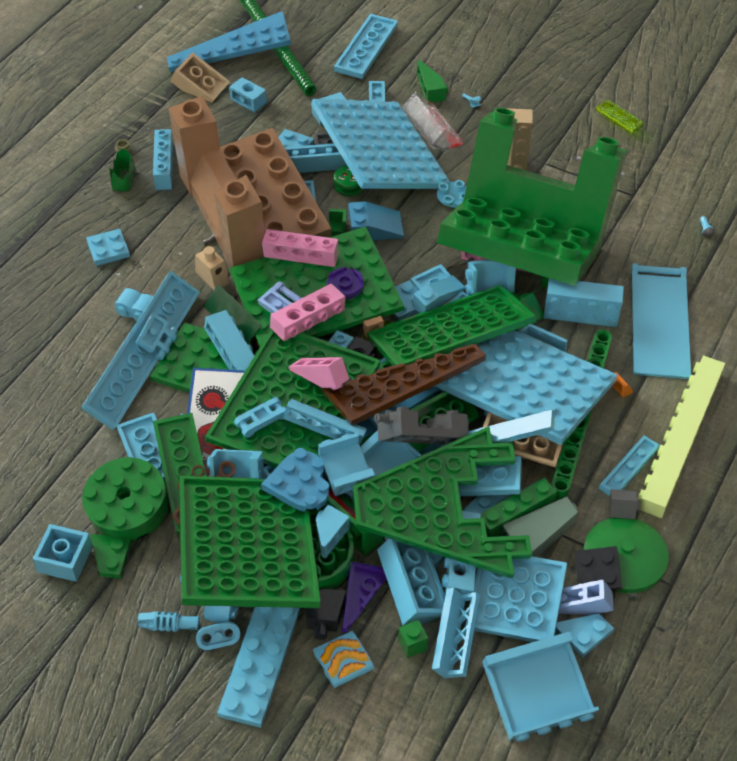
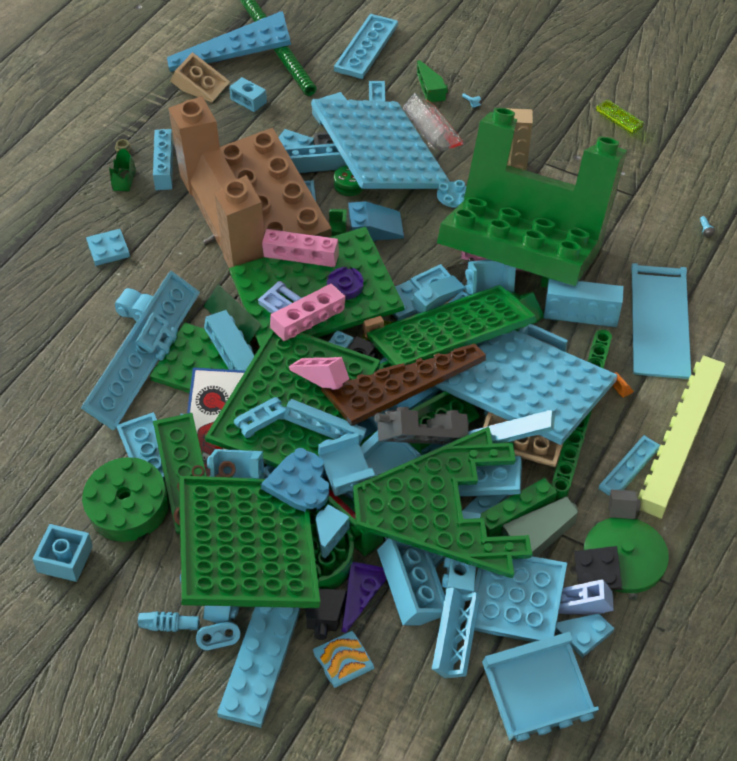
(110, 554): green wing -> none
(211, 268): tan torso -> none
(412, 639): green brick -> none

